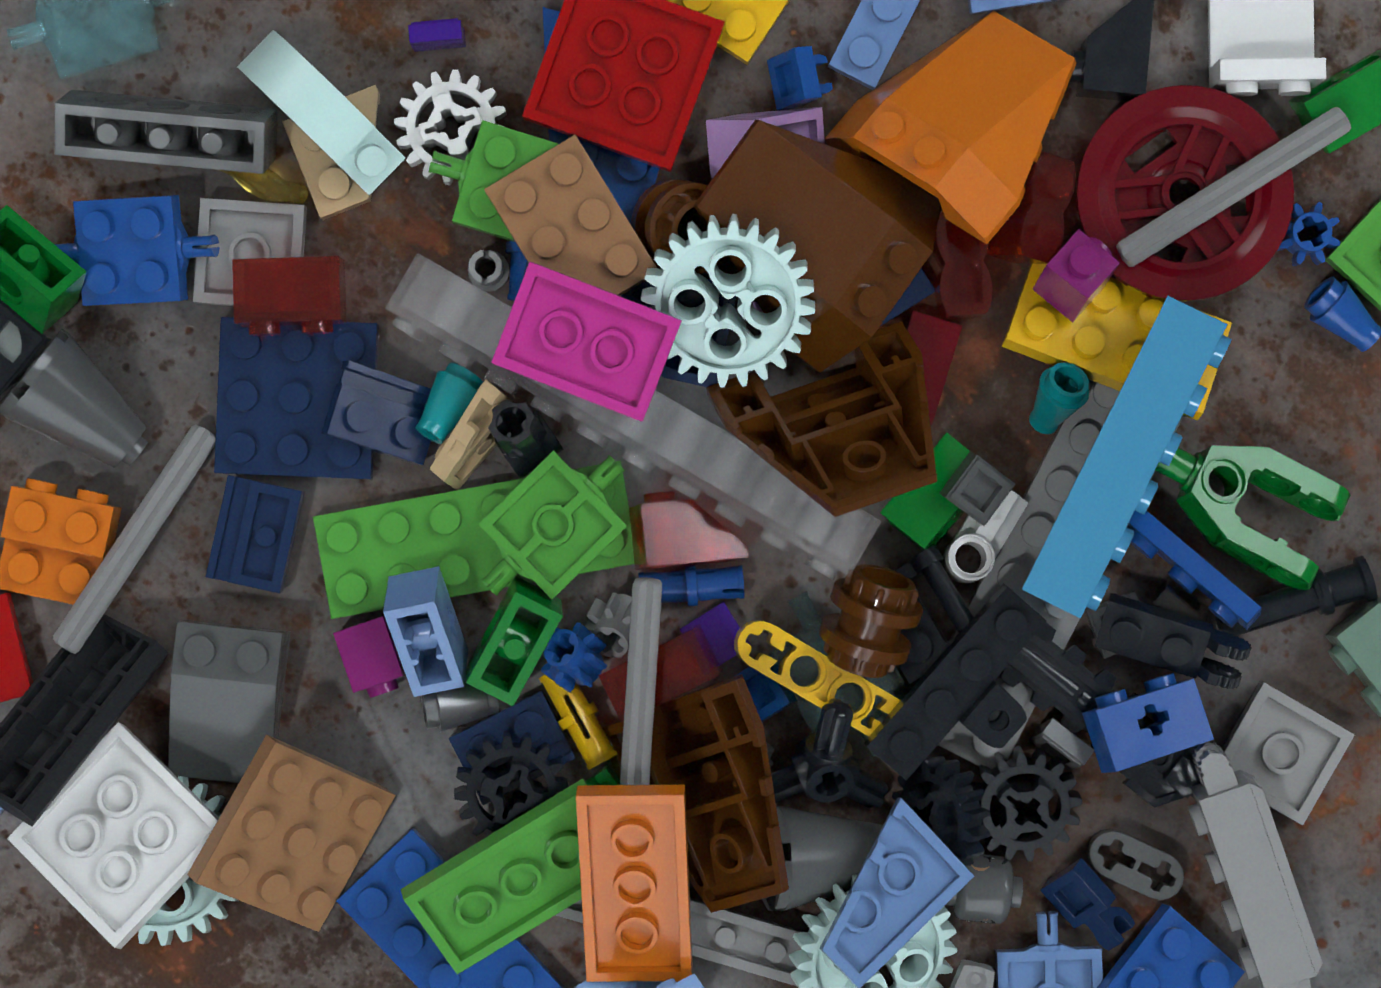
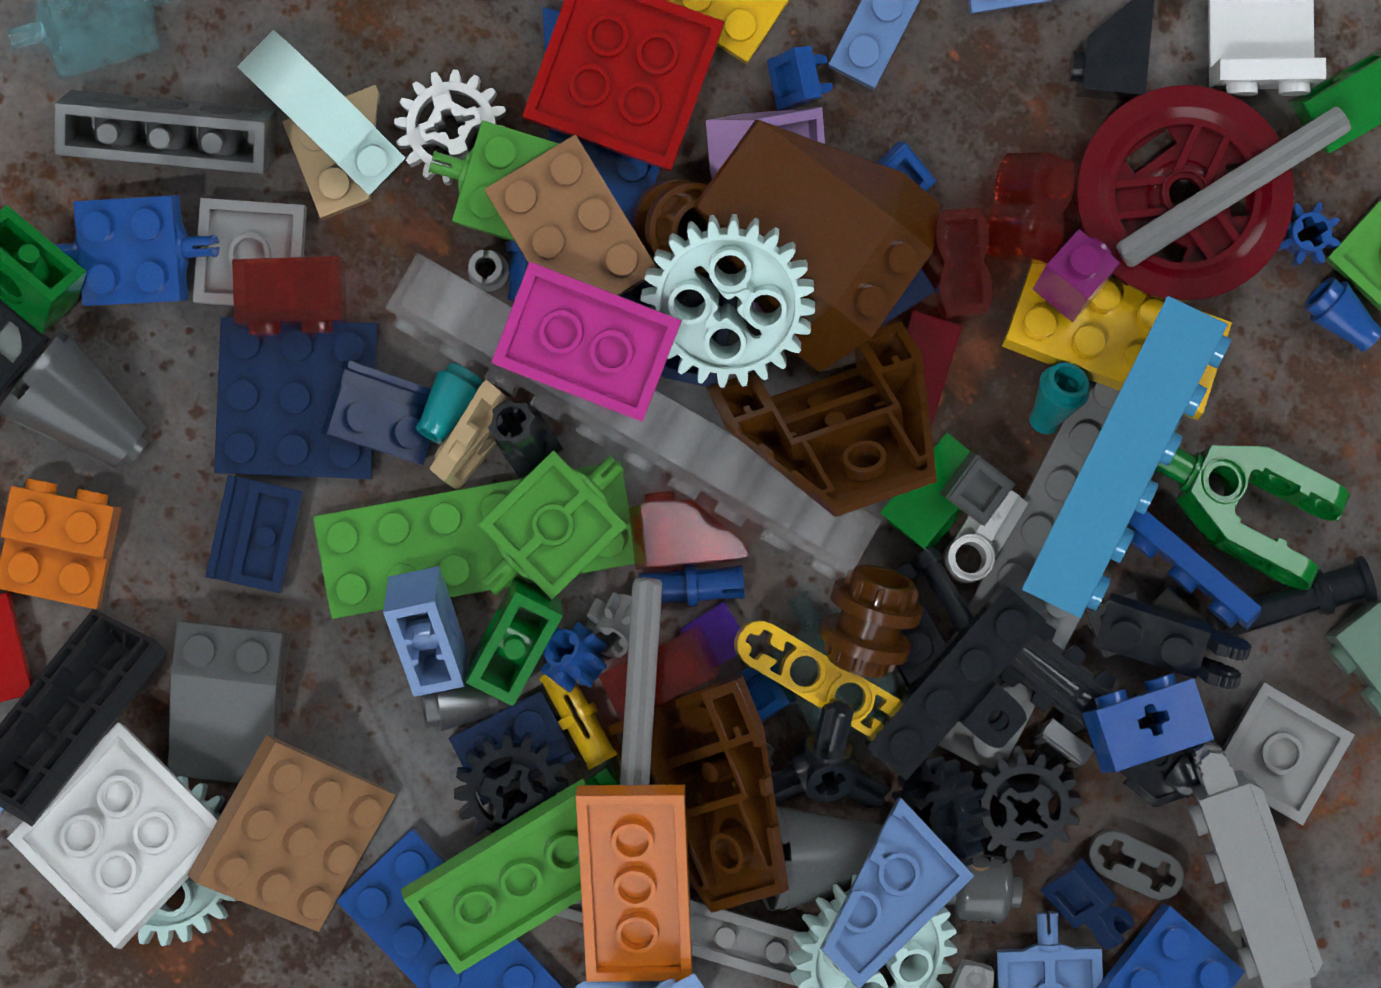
(134, 539): light grey axle -> none
(271, 186): clear yellow bar -> none
(370, 657): magenta brick -> none
(436, 35): dark purple tile -> none
(965, 120): orange wedge -> none

